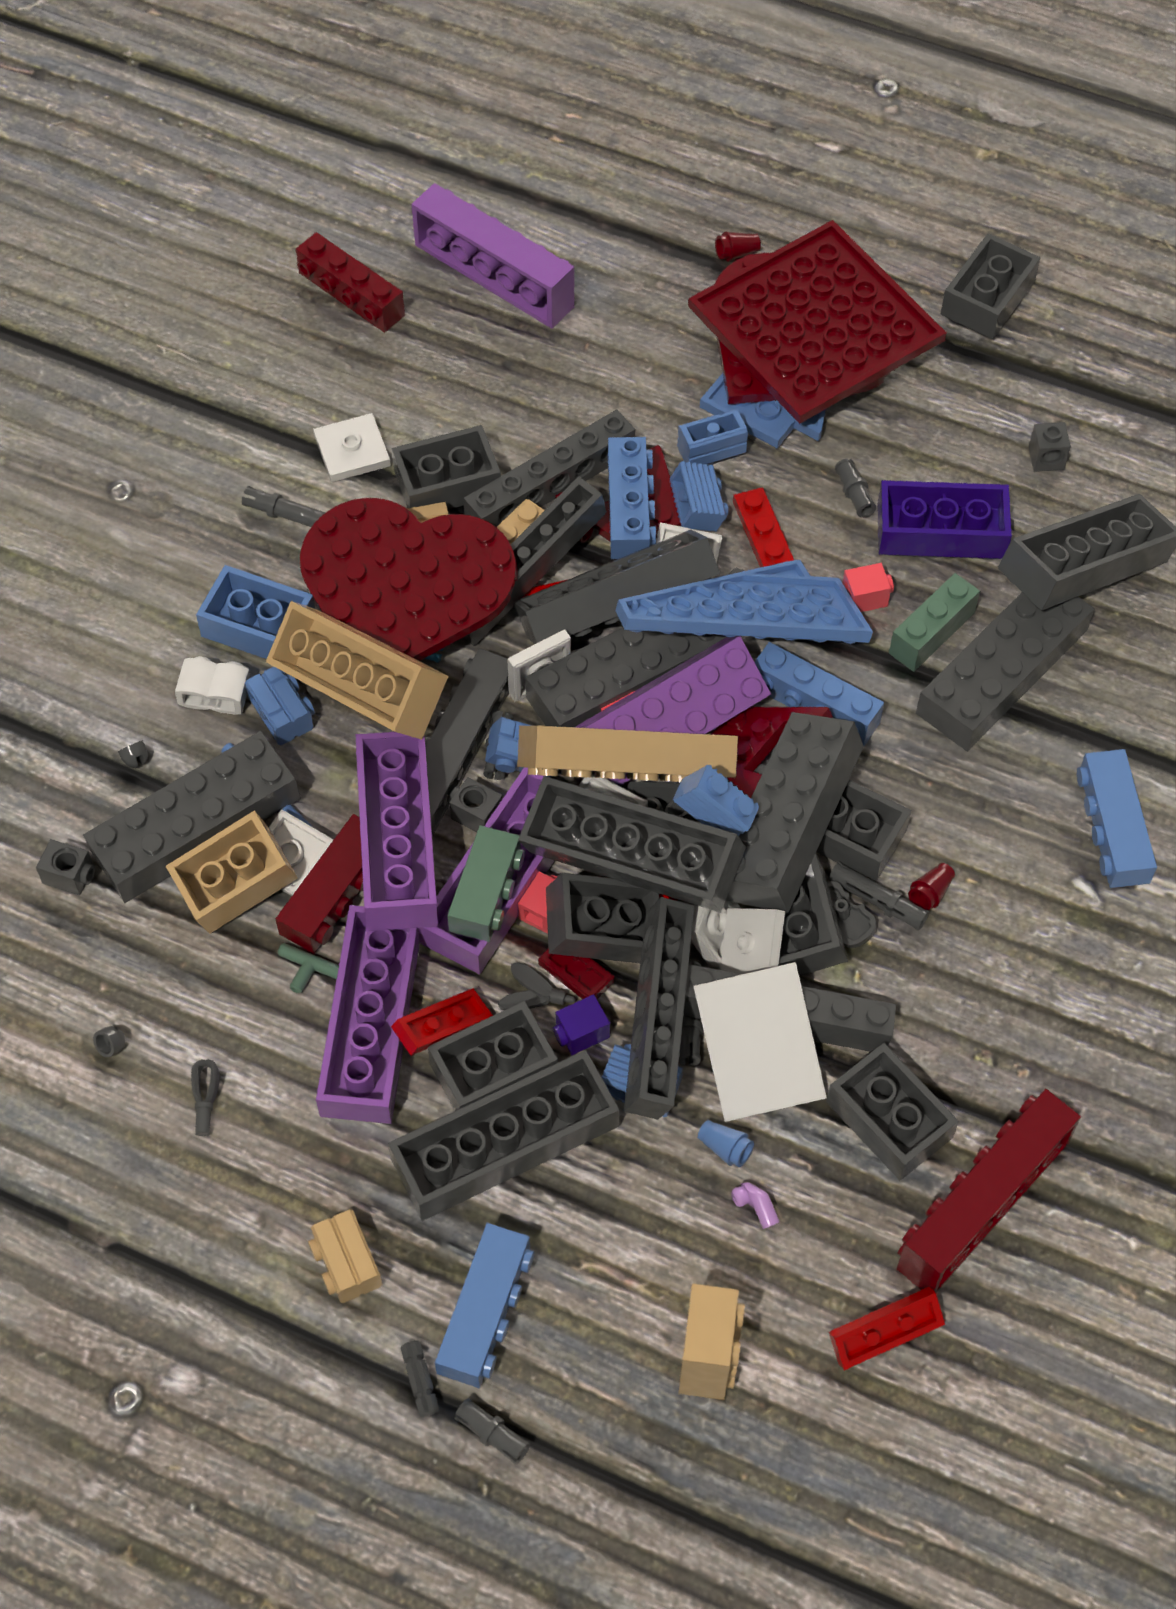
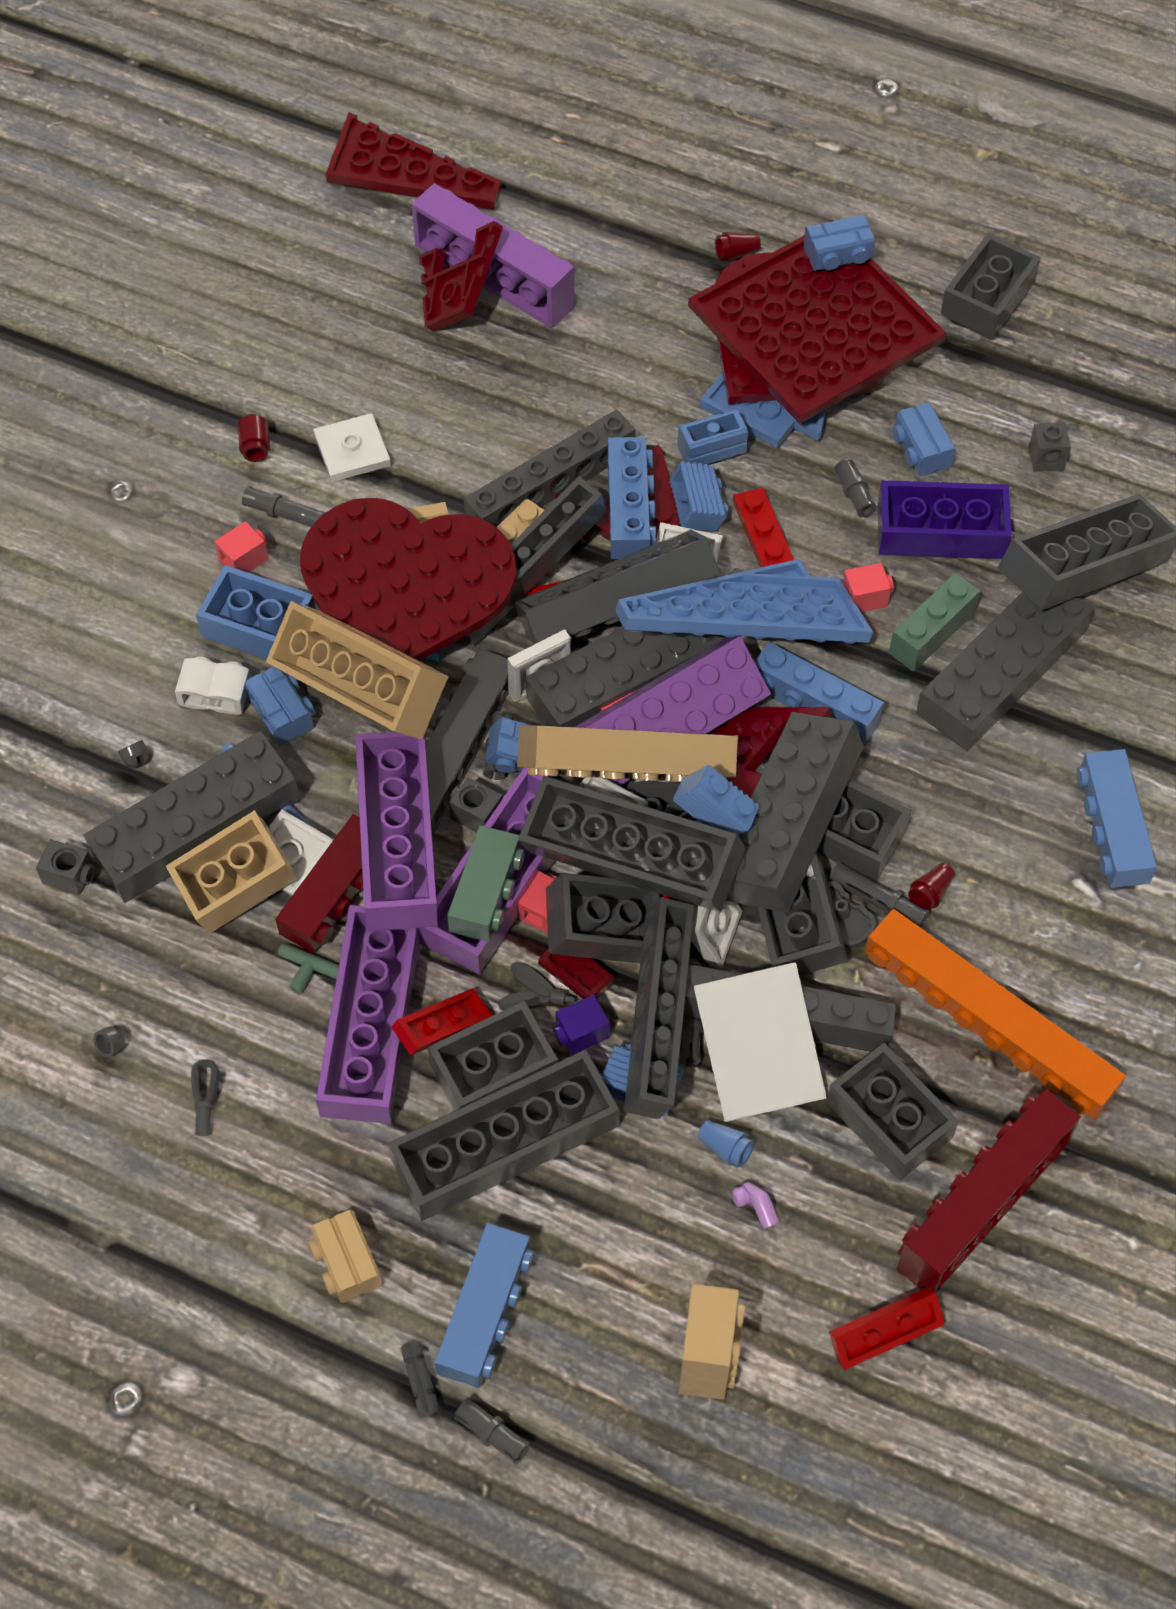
(242, 548): none -> coral brick
(253, 437): none -> dark red brick
(350, 282): dark red brick -> none
(401, 166): none -> dark red wing
(445, 467): dark grey brick -> none
(456, 290): none -> dark red wing
(751, 940): white plate -> none
(839, 243): none -> medium blue brick
(923, 439): none -> medium blue brick
(994, 1014): none -> orange brick

